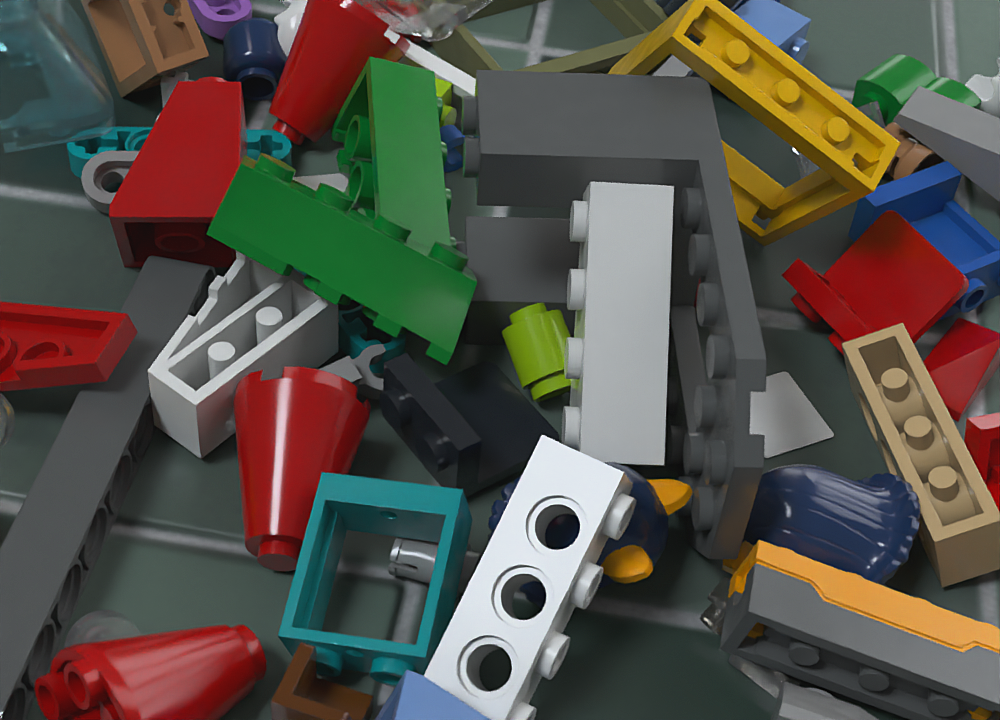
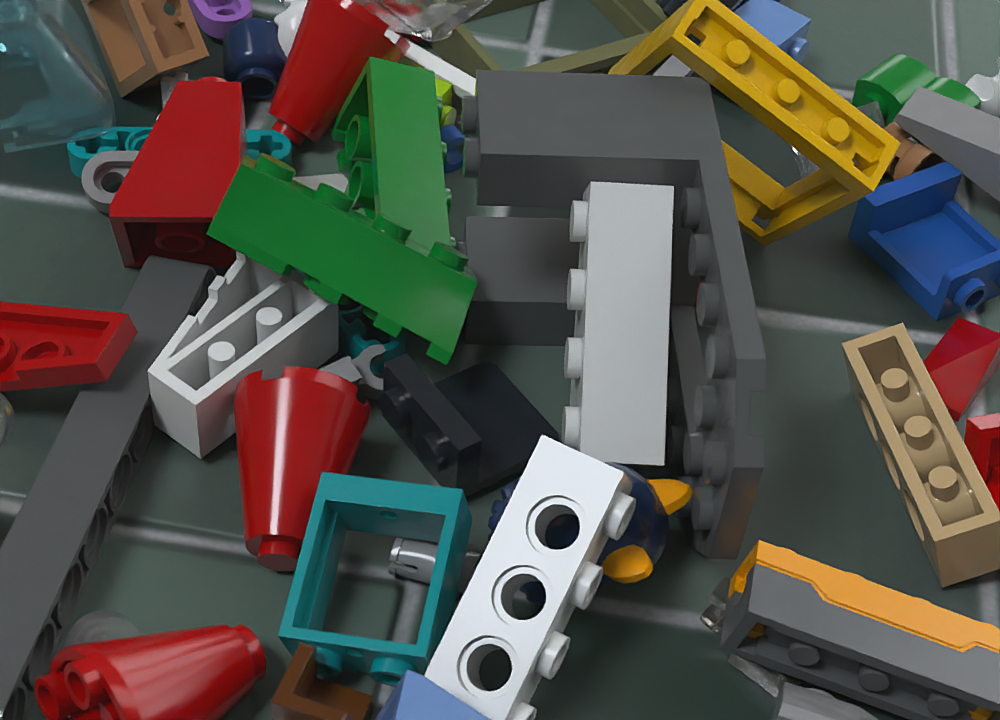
(538, 350): lime brick -> none
(785, 417): white sticker -> none
(834, 520): dark blue hair -> none
(879, 282): red bracket -> none

